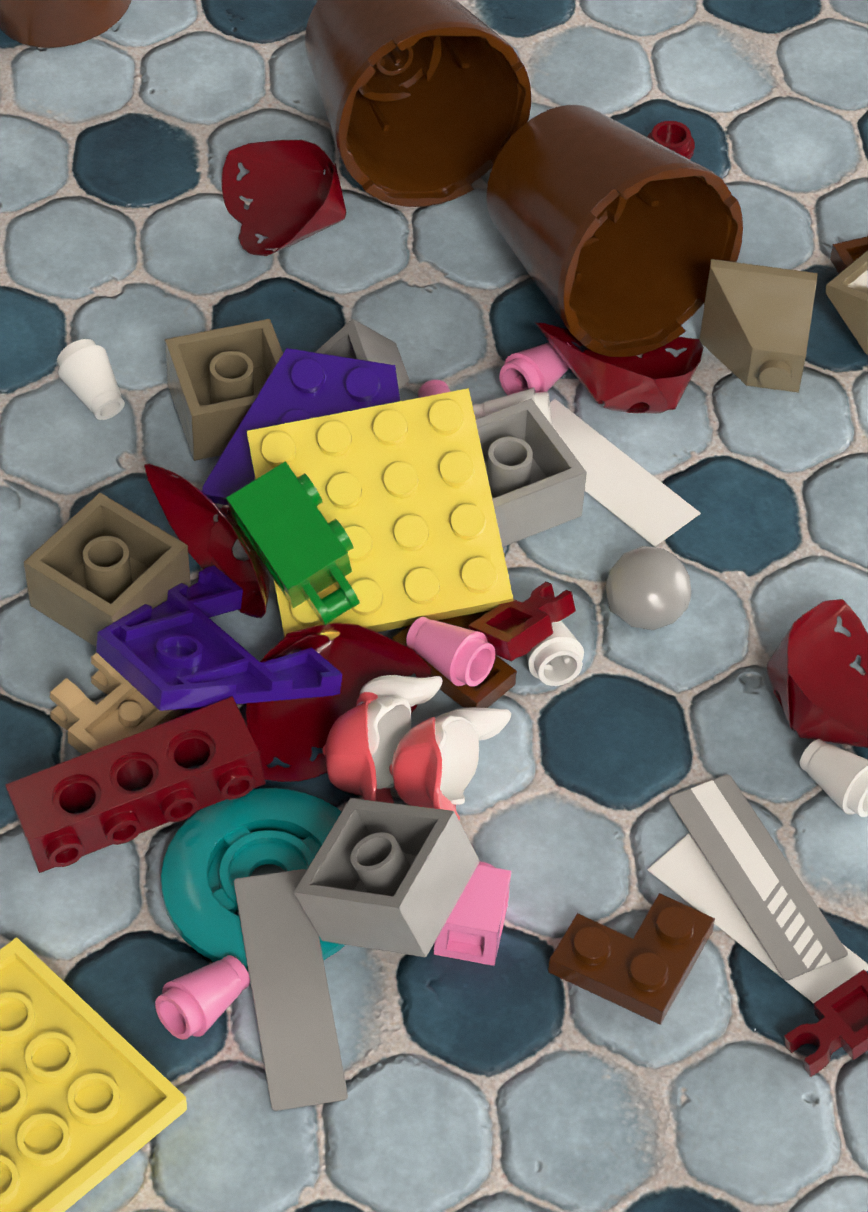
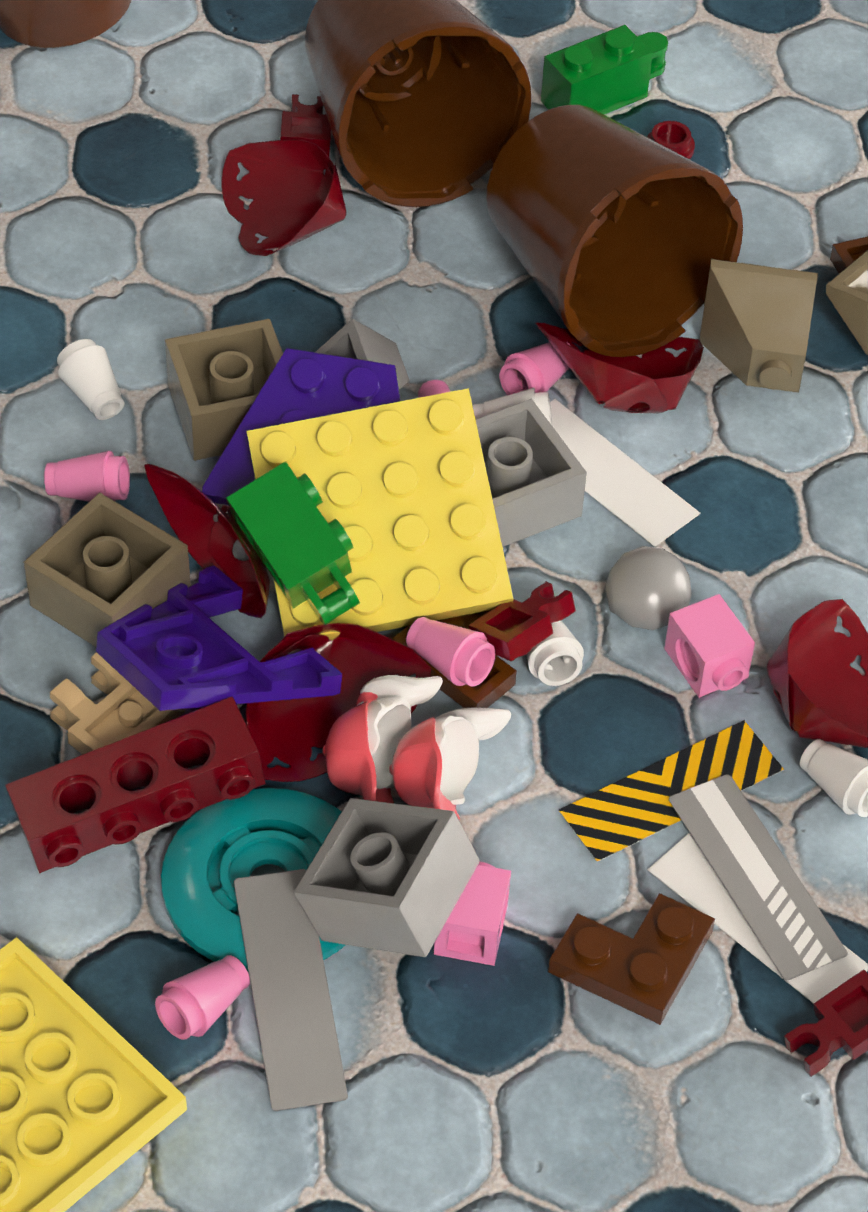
(88, 476): none -> bright pink cone
(306, 124): none -> dark red plate
(604, 70): none -> green brick
(641, 803): none -> sticker
(709, 646): none -> bright pink brick

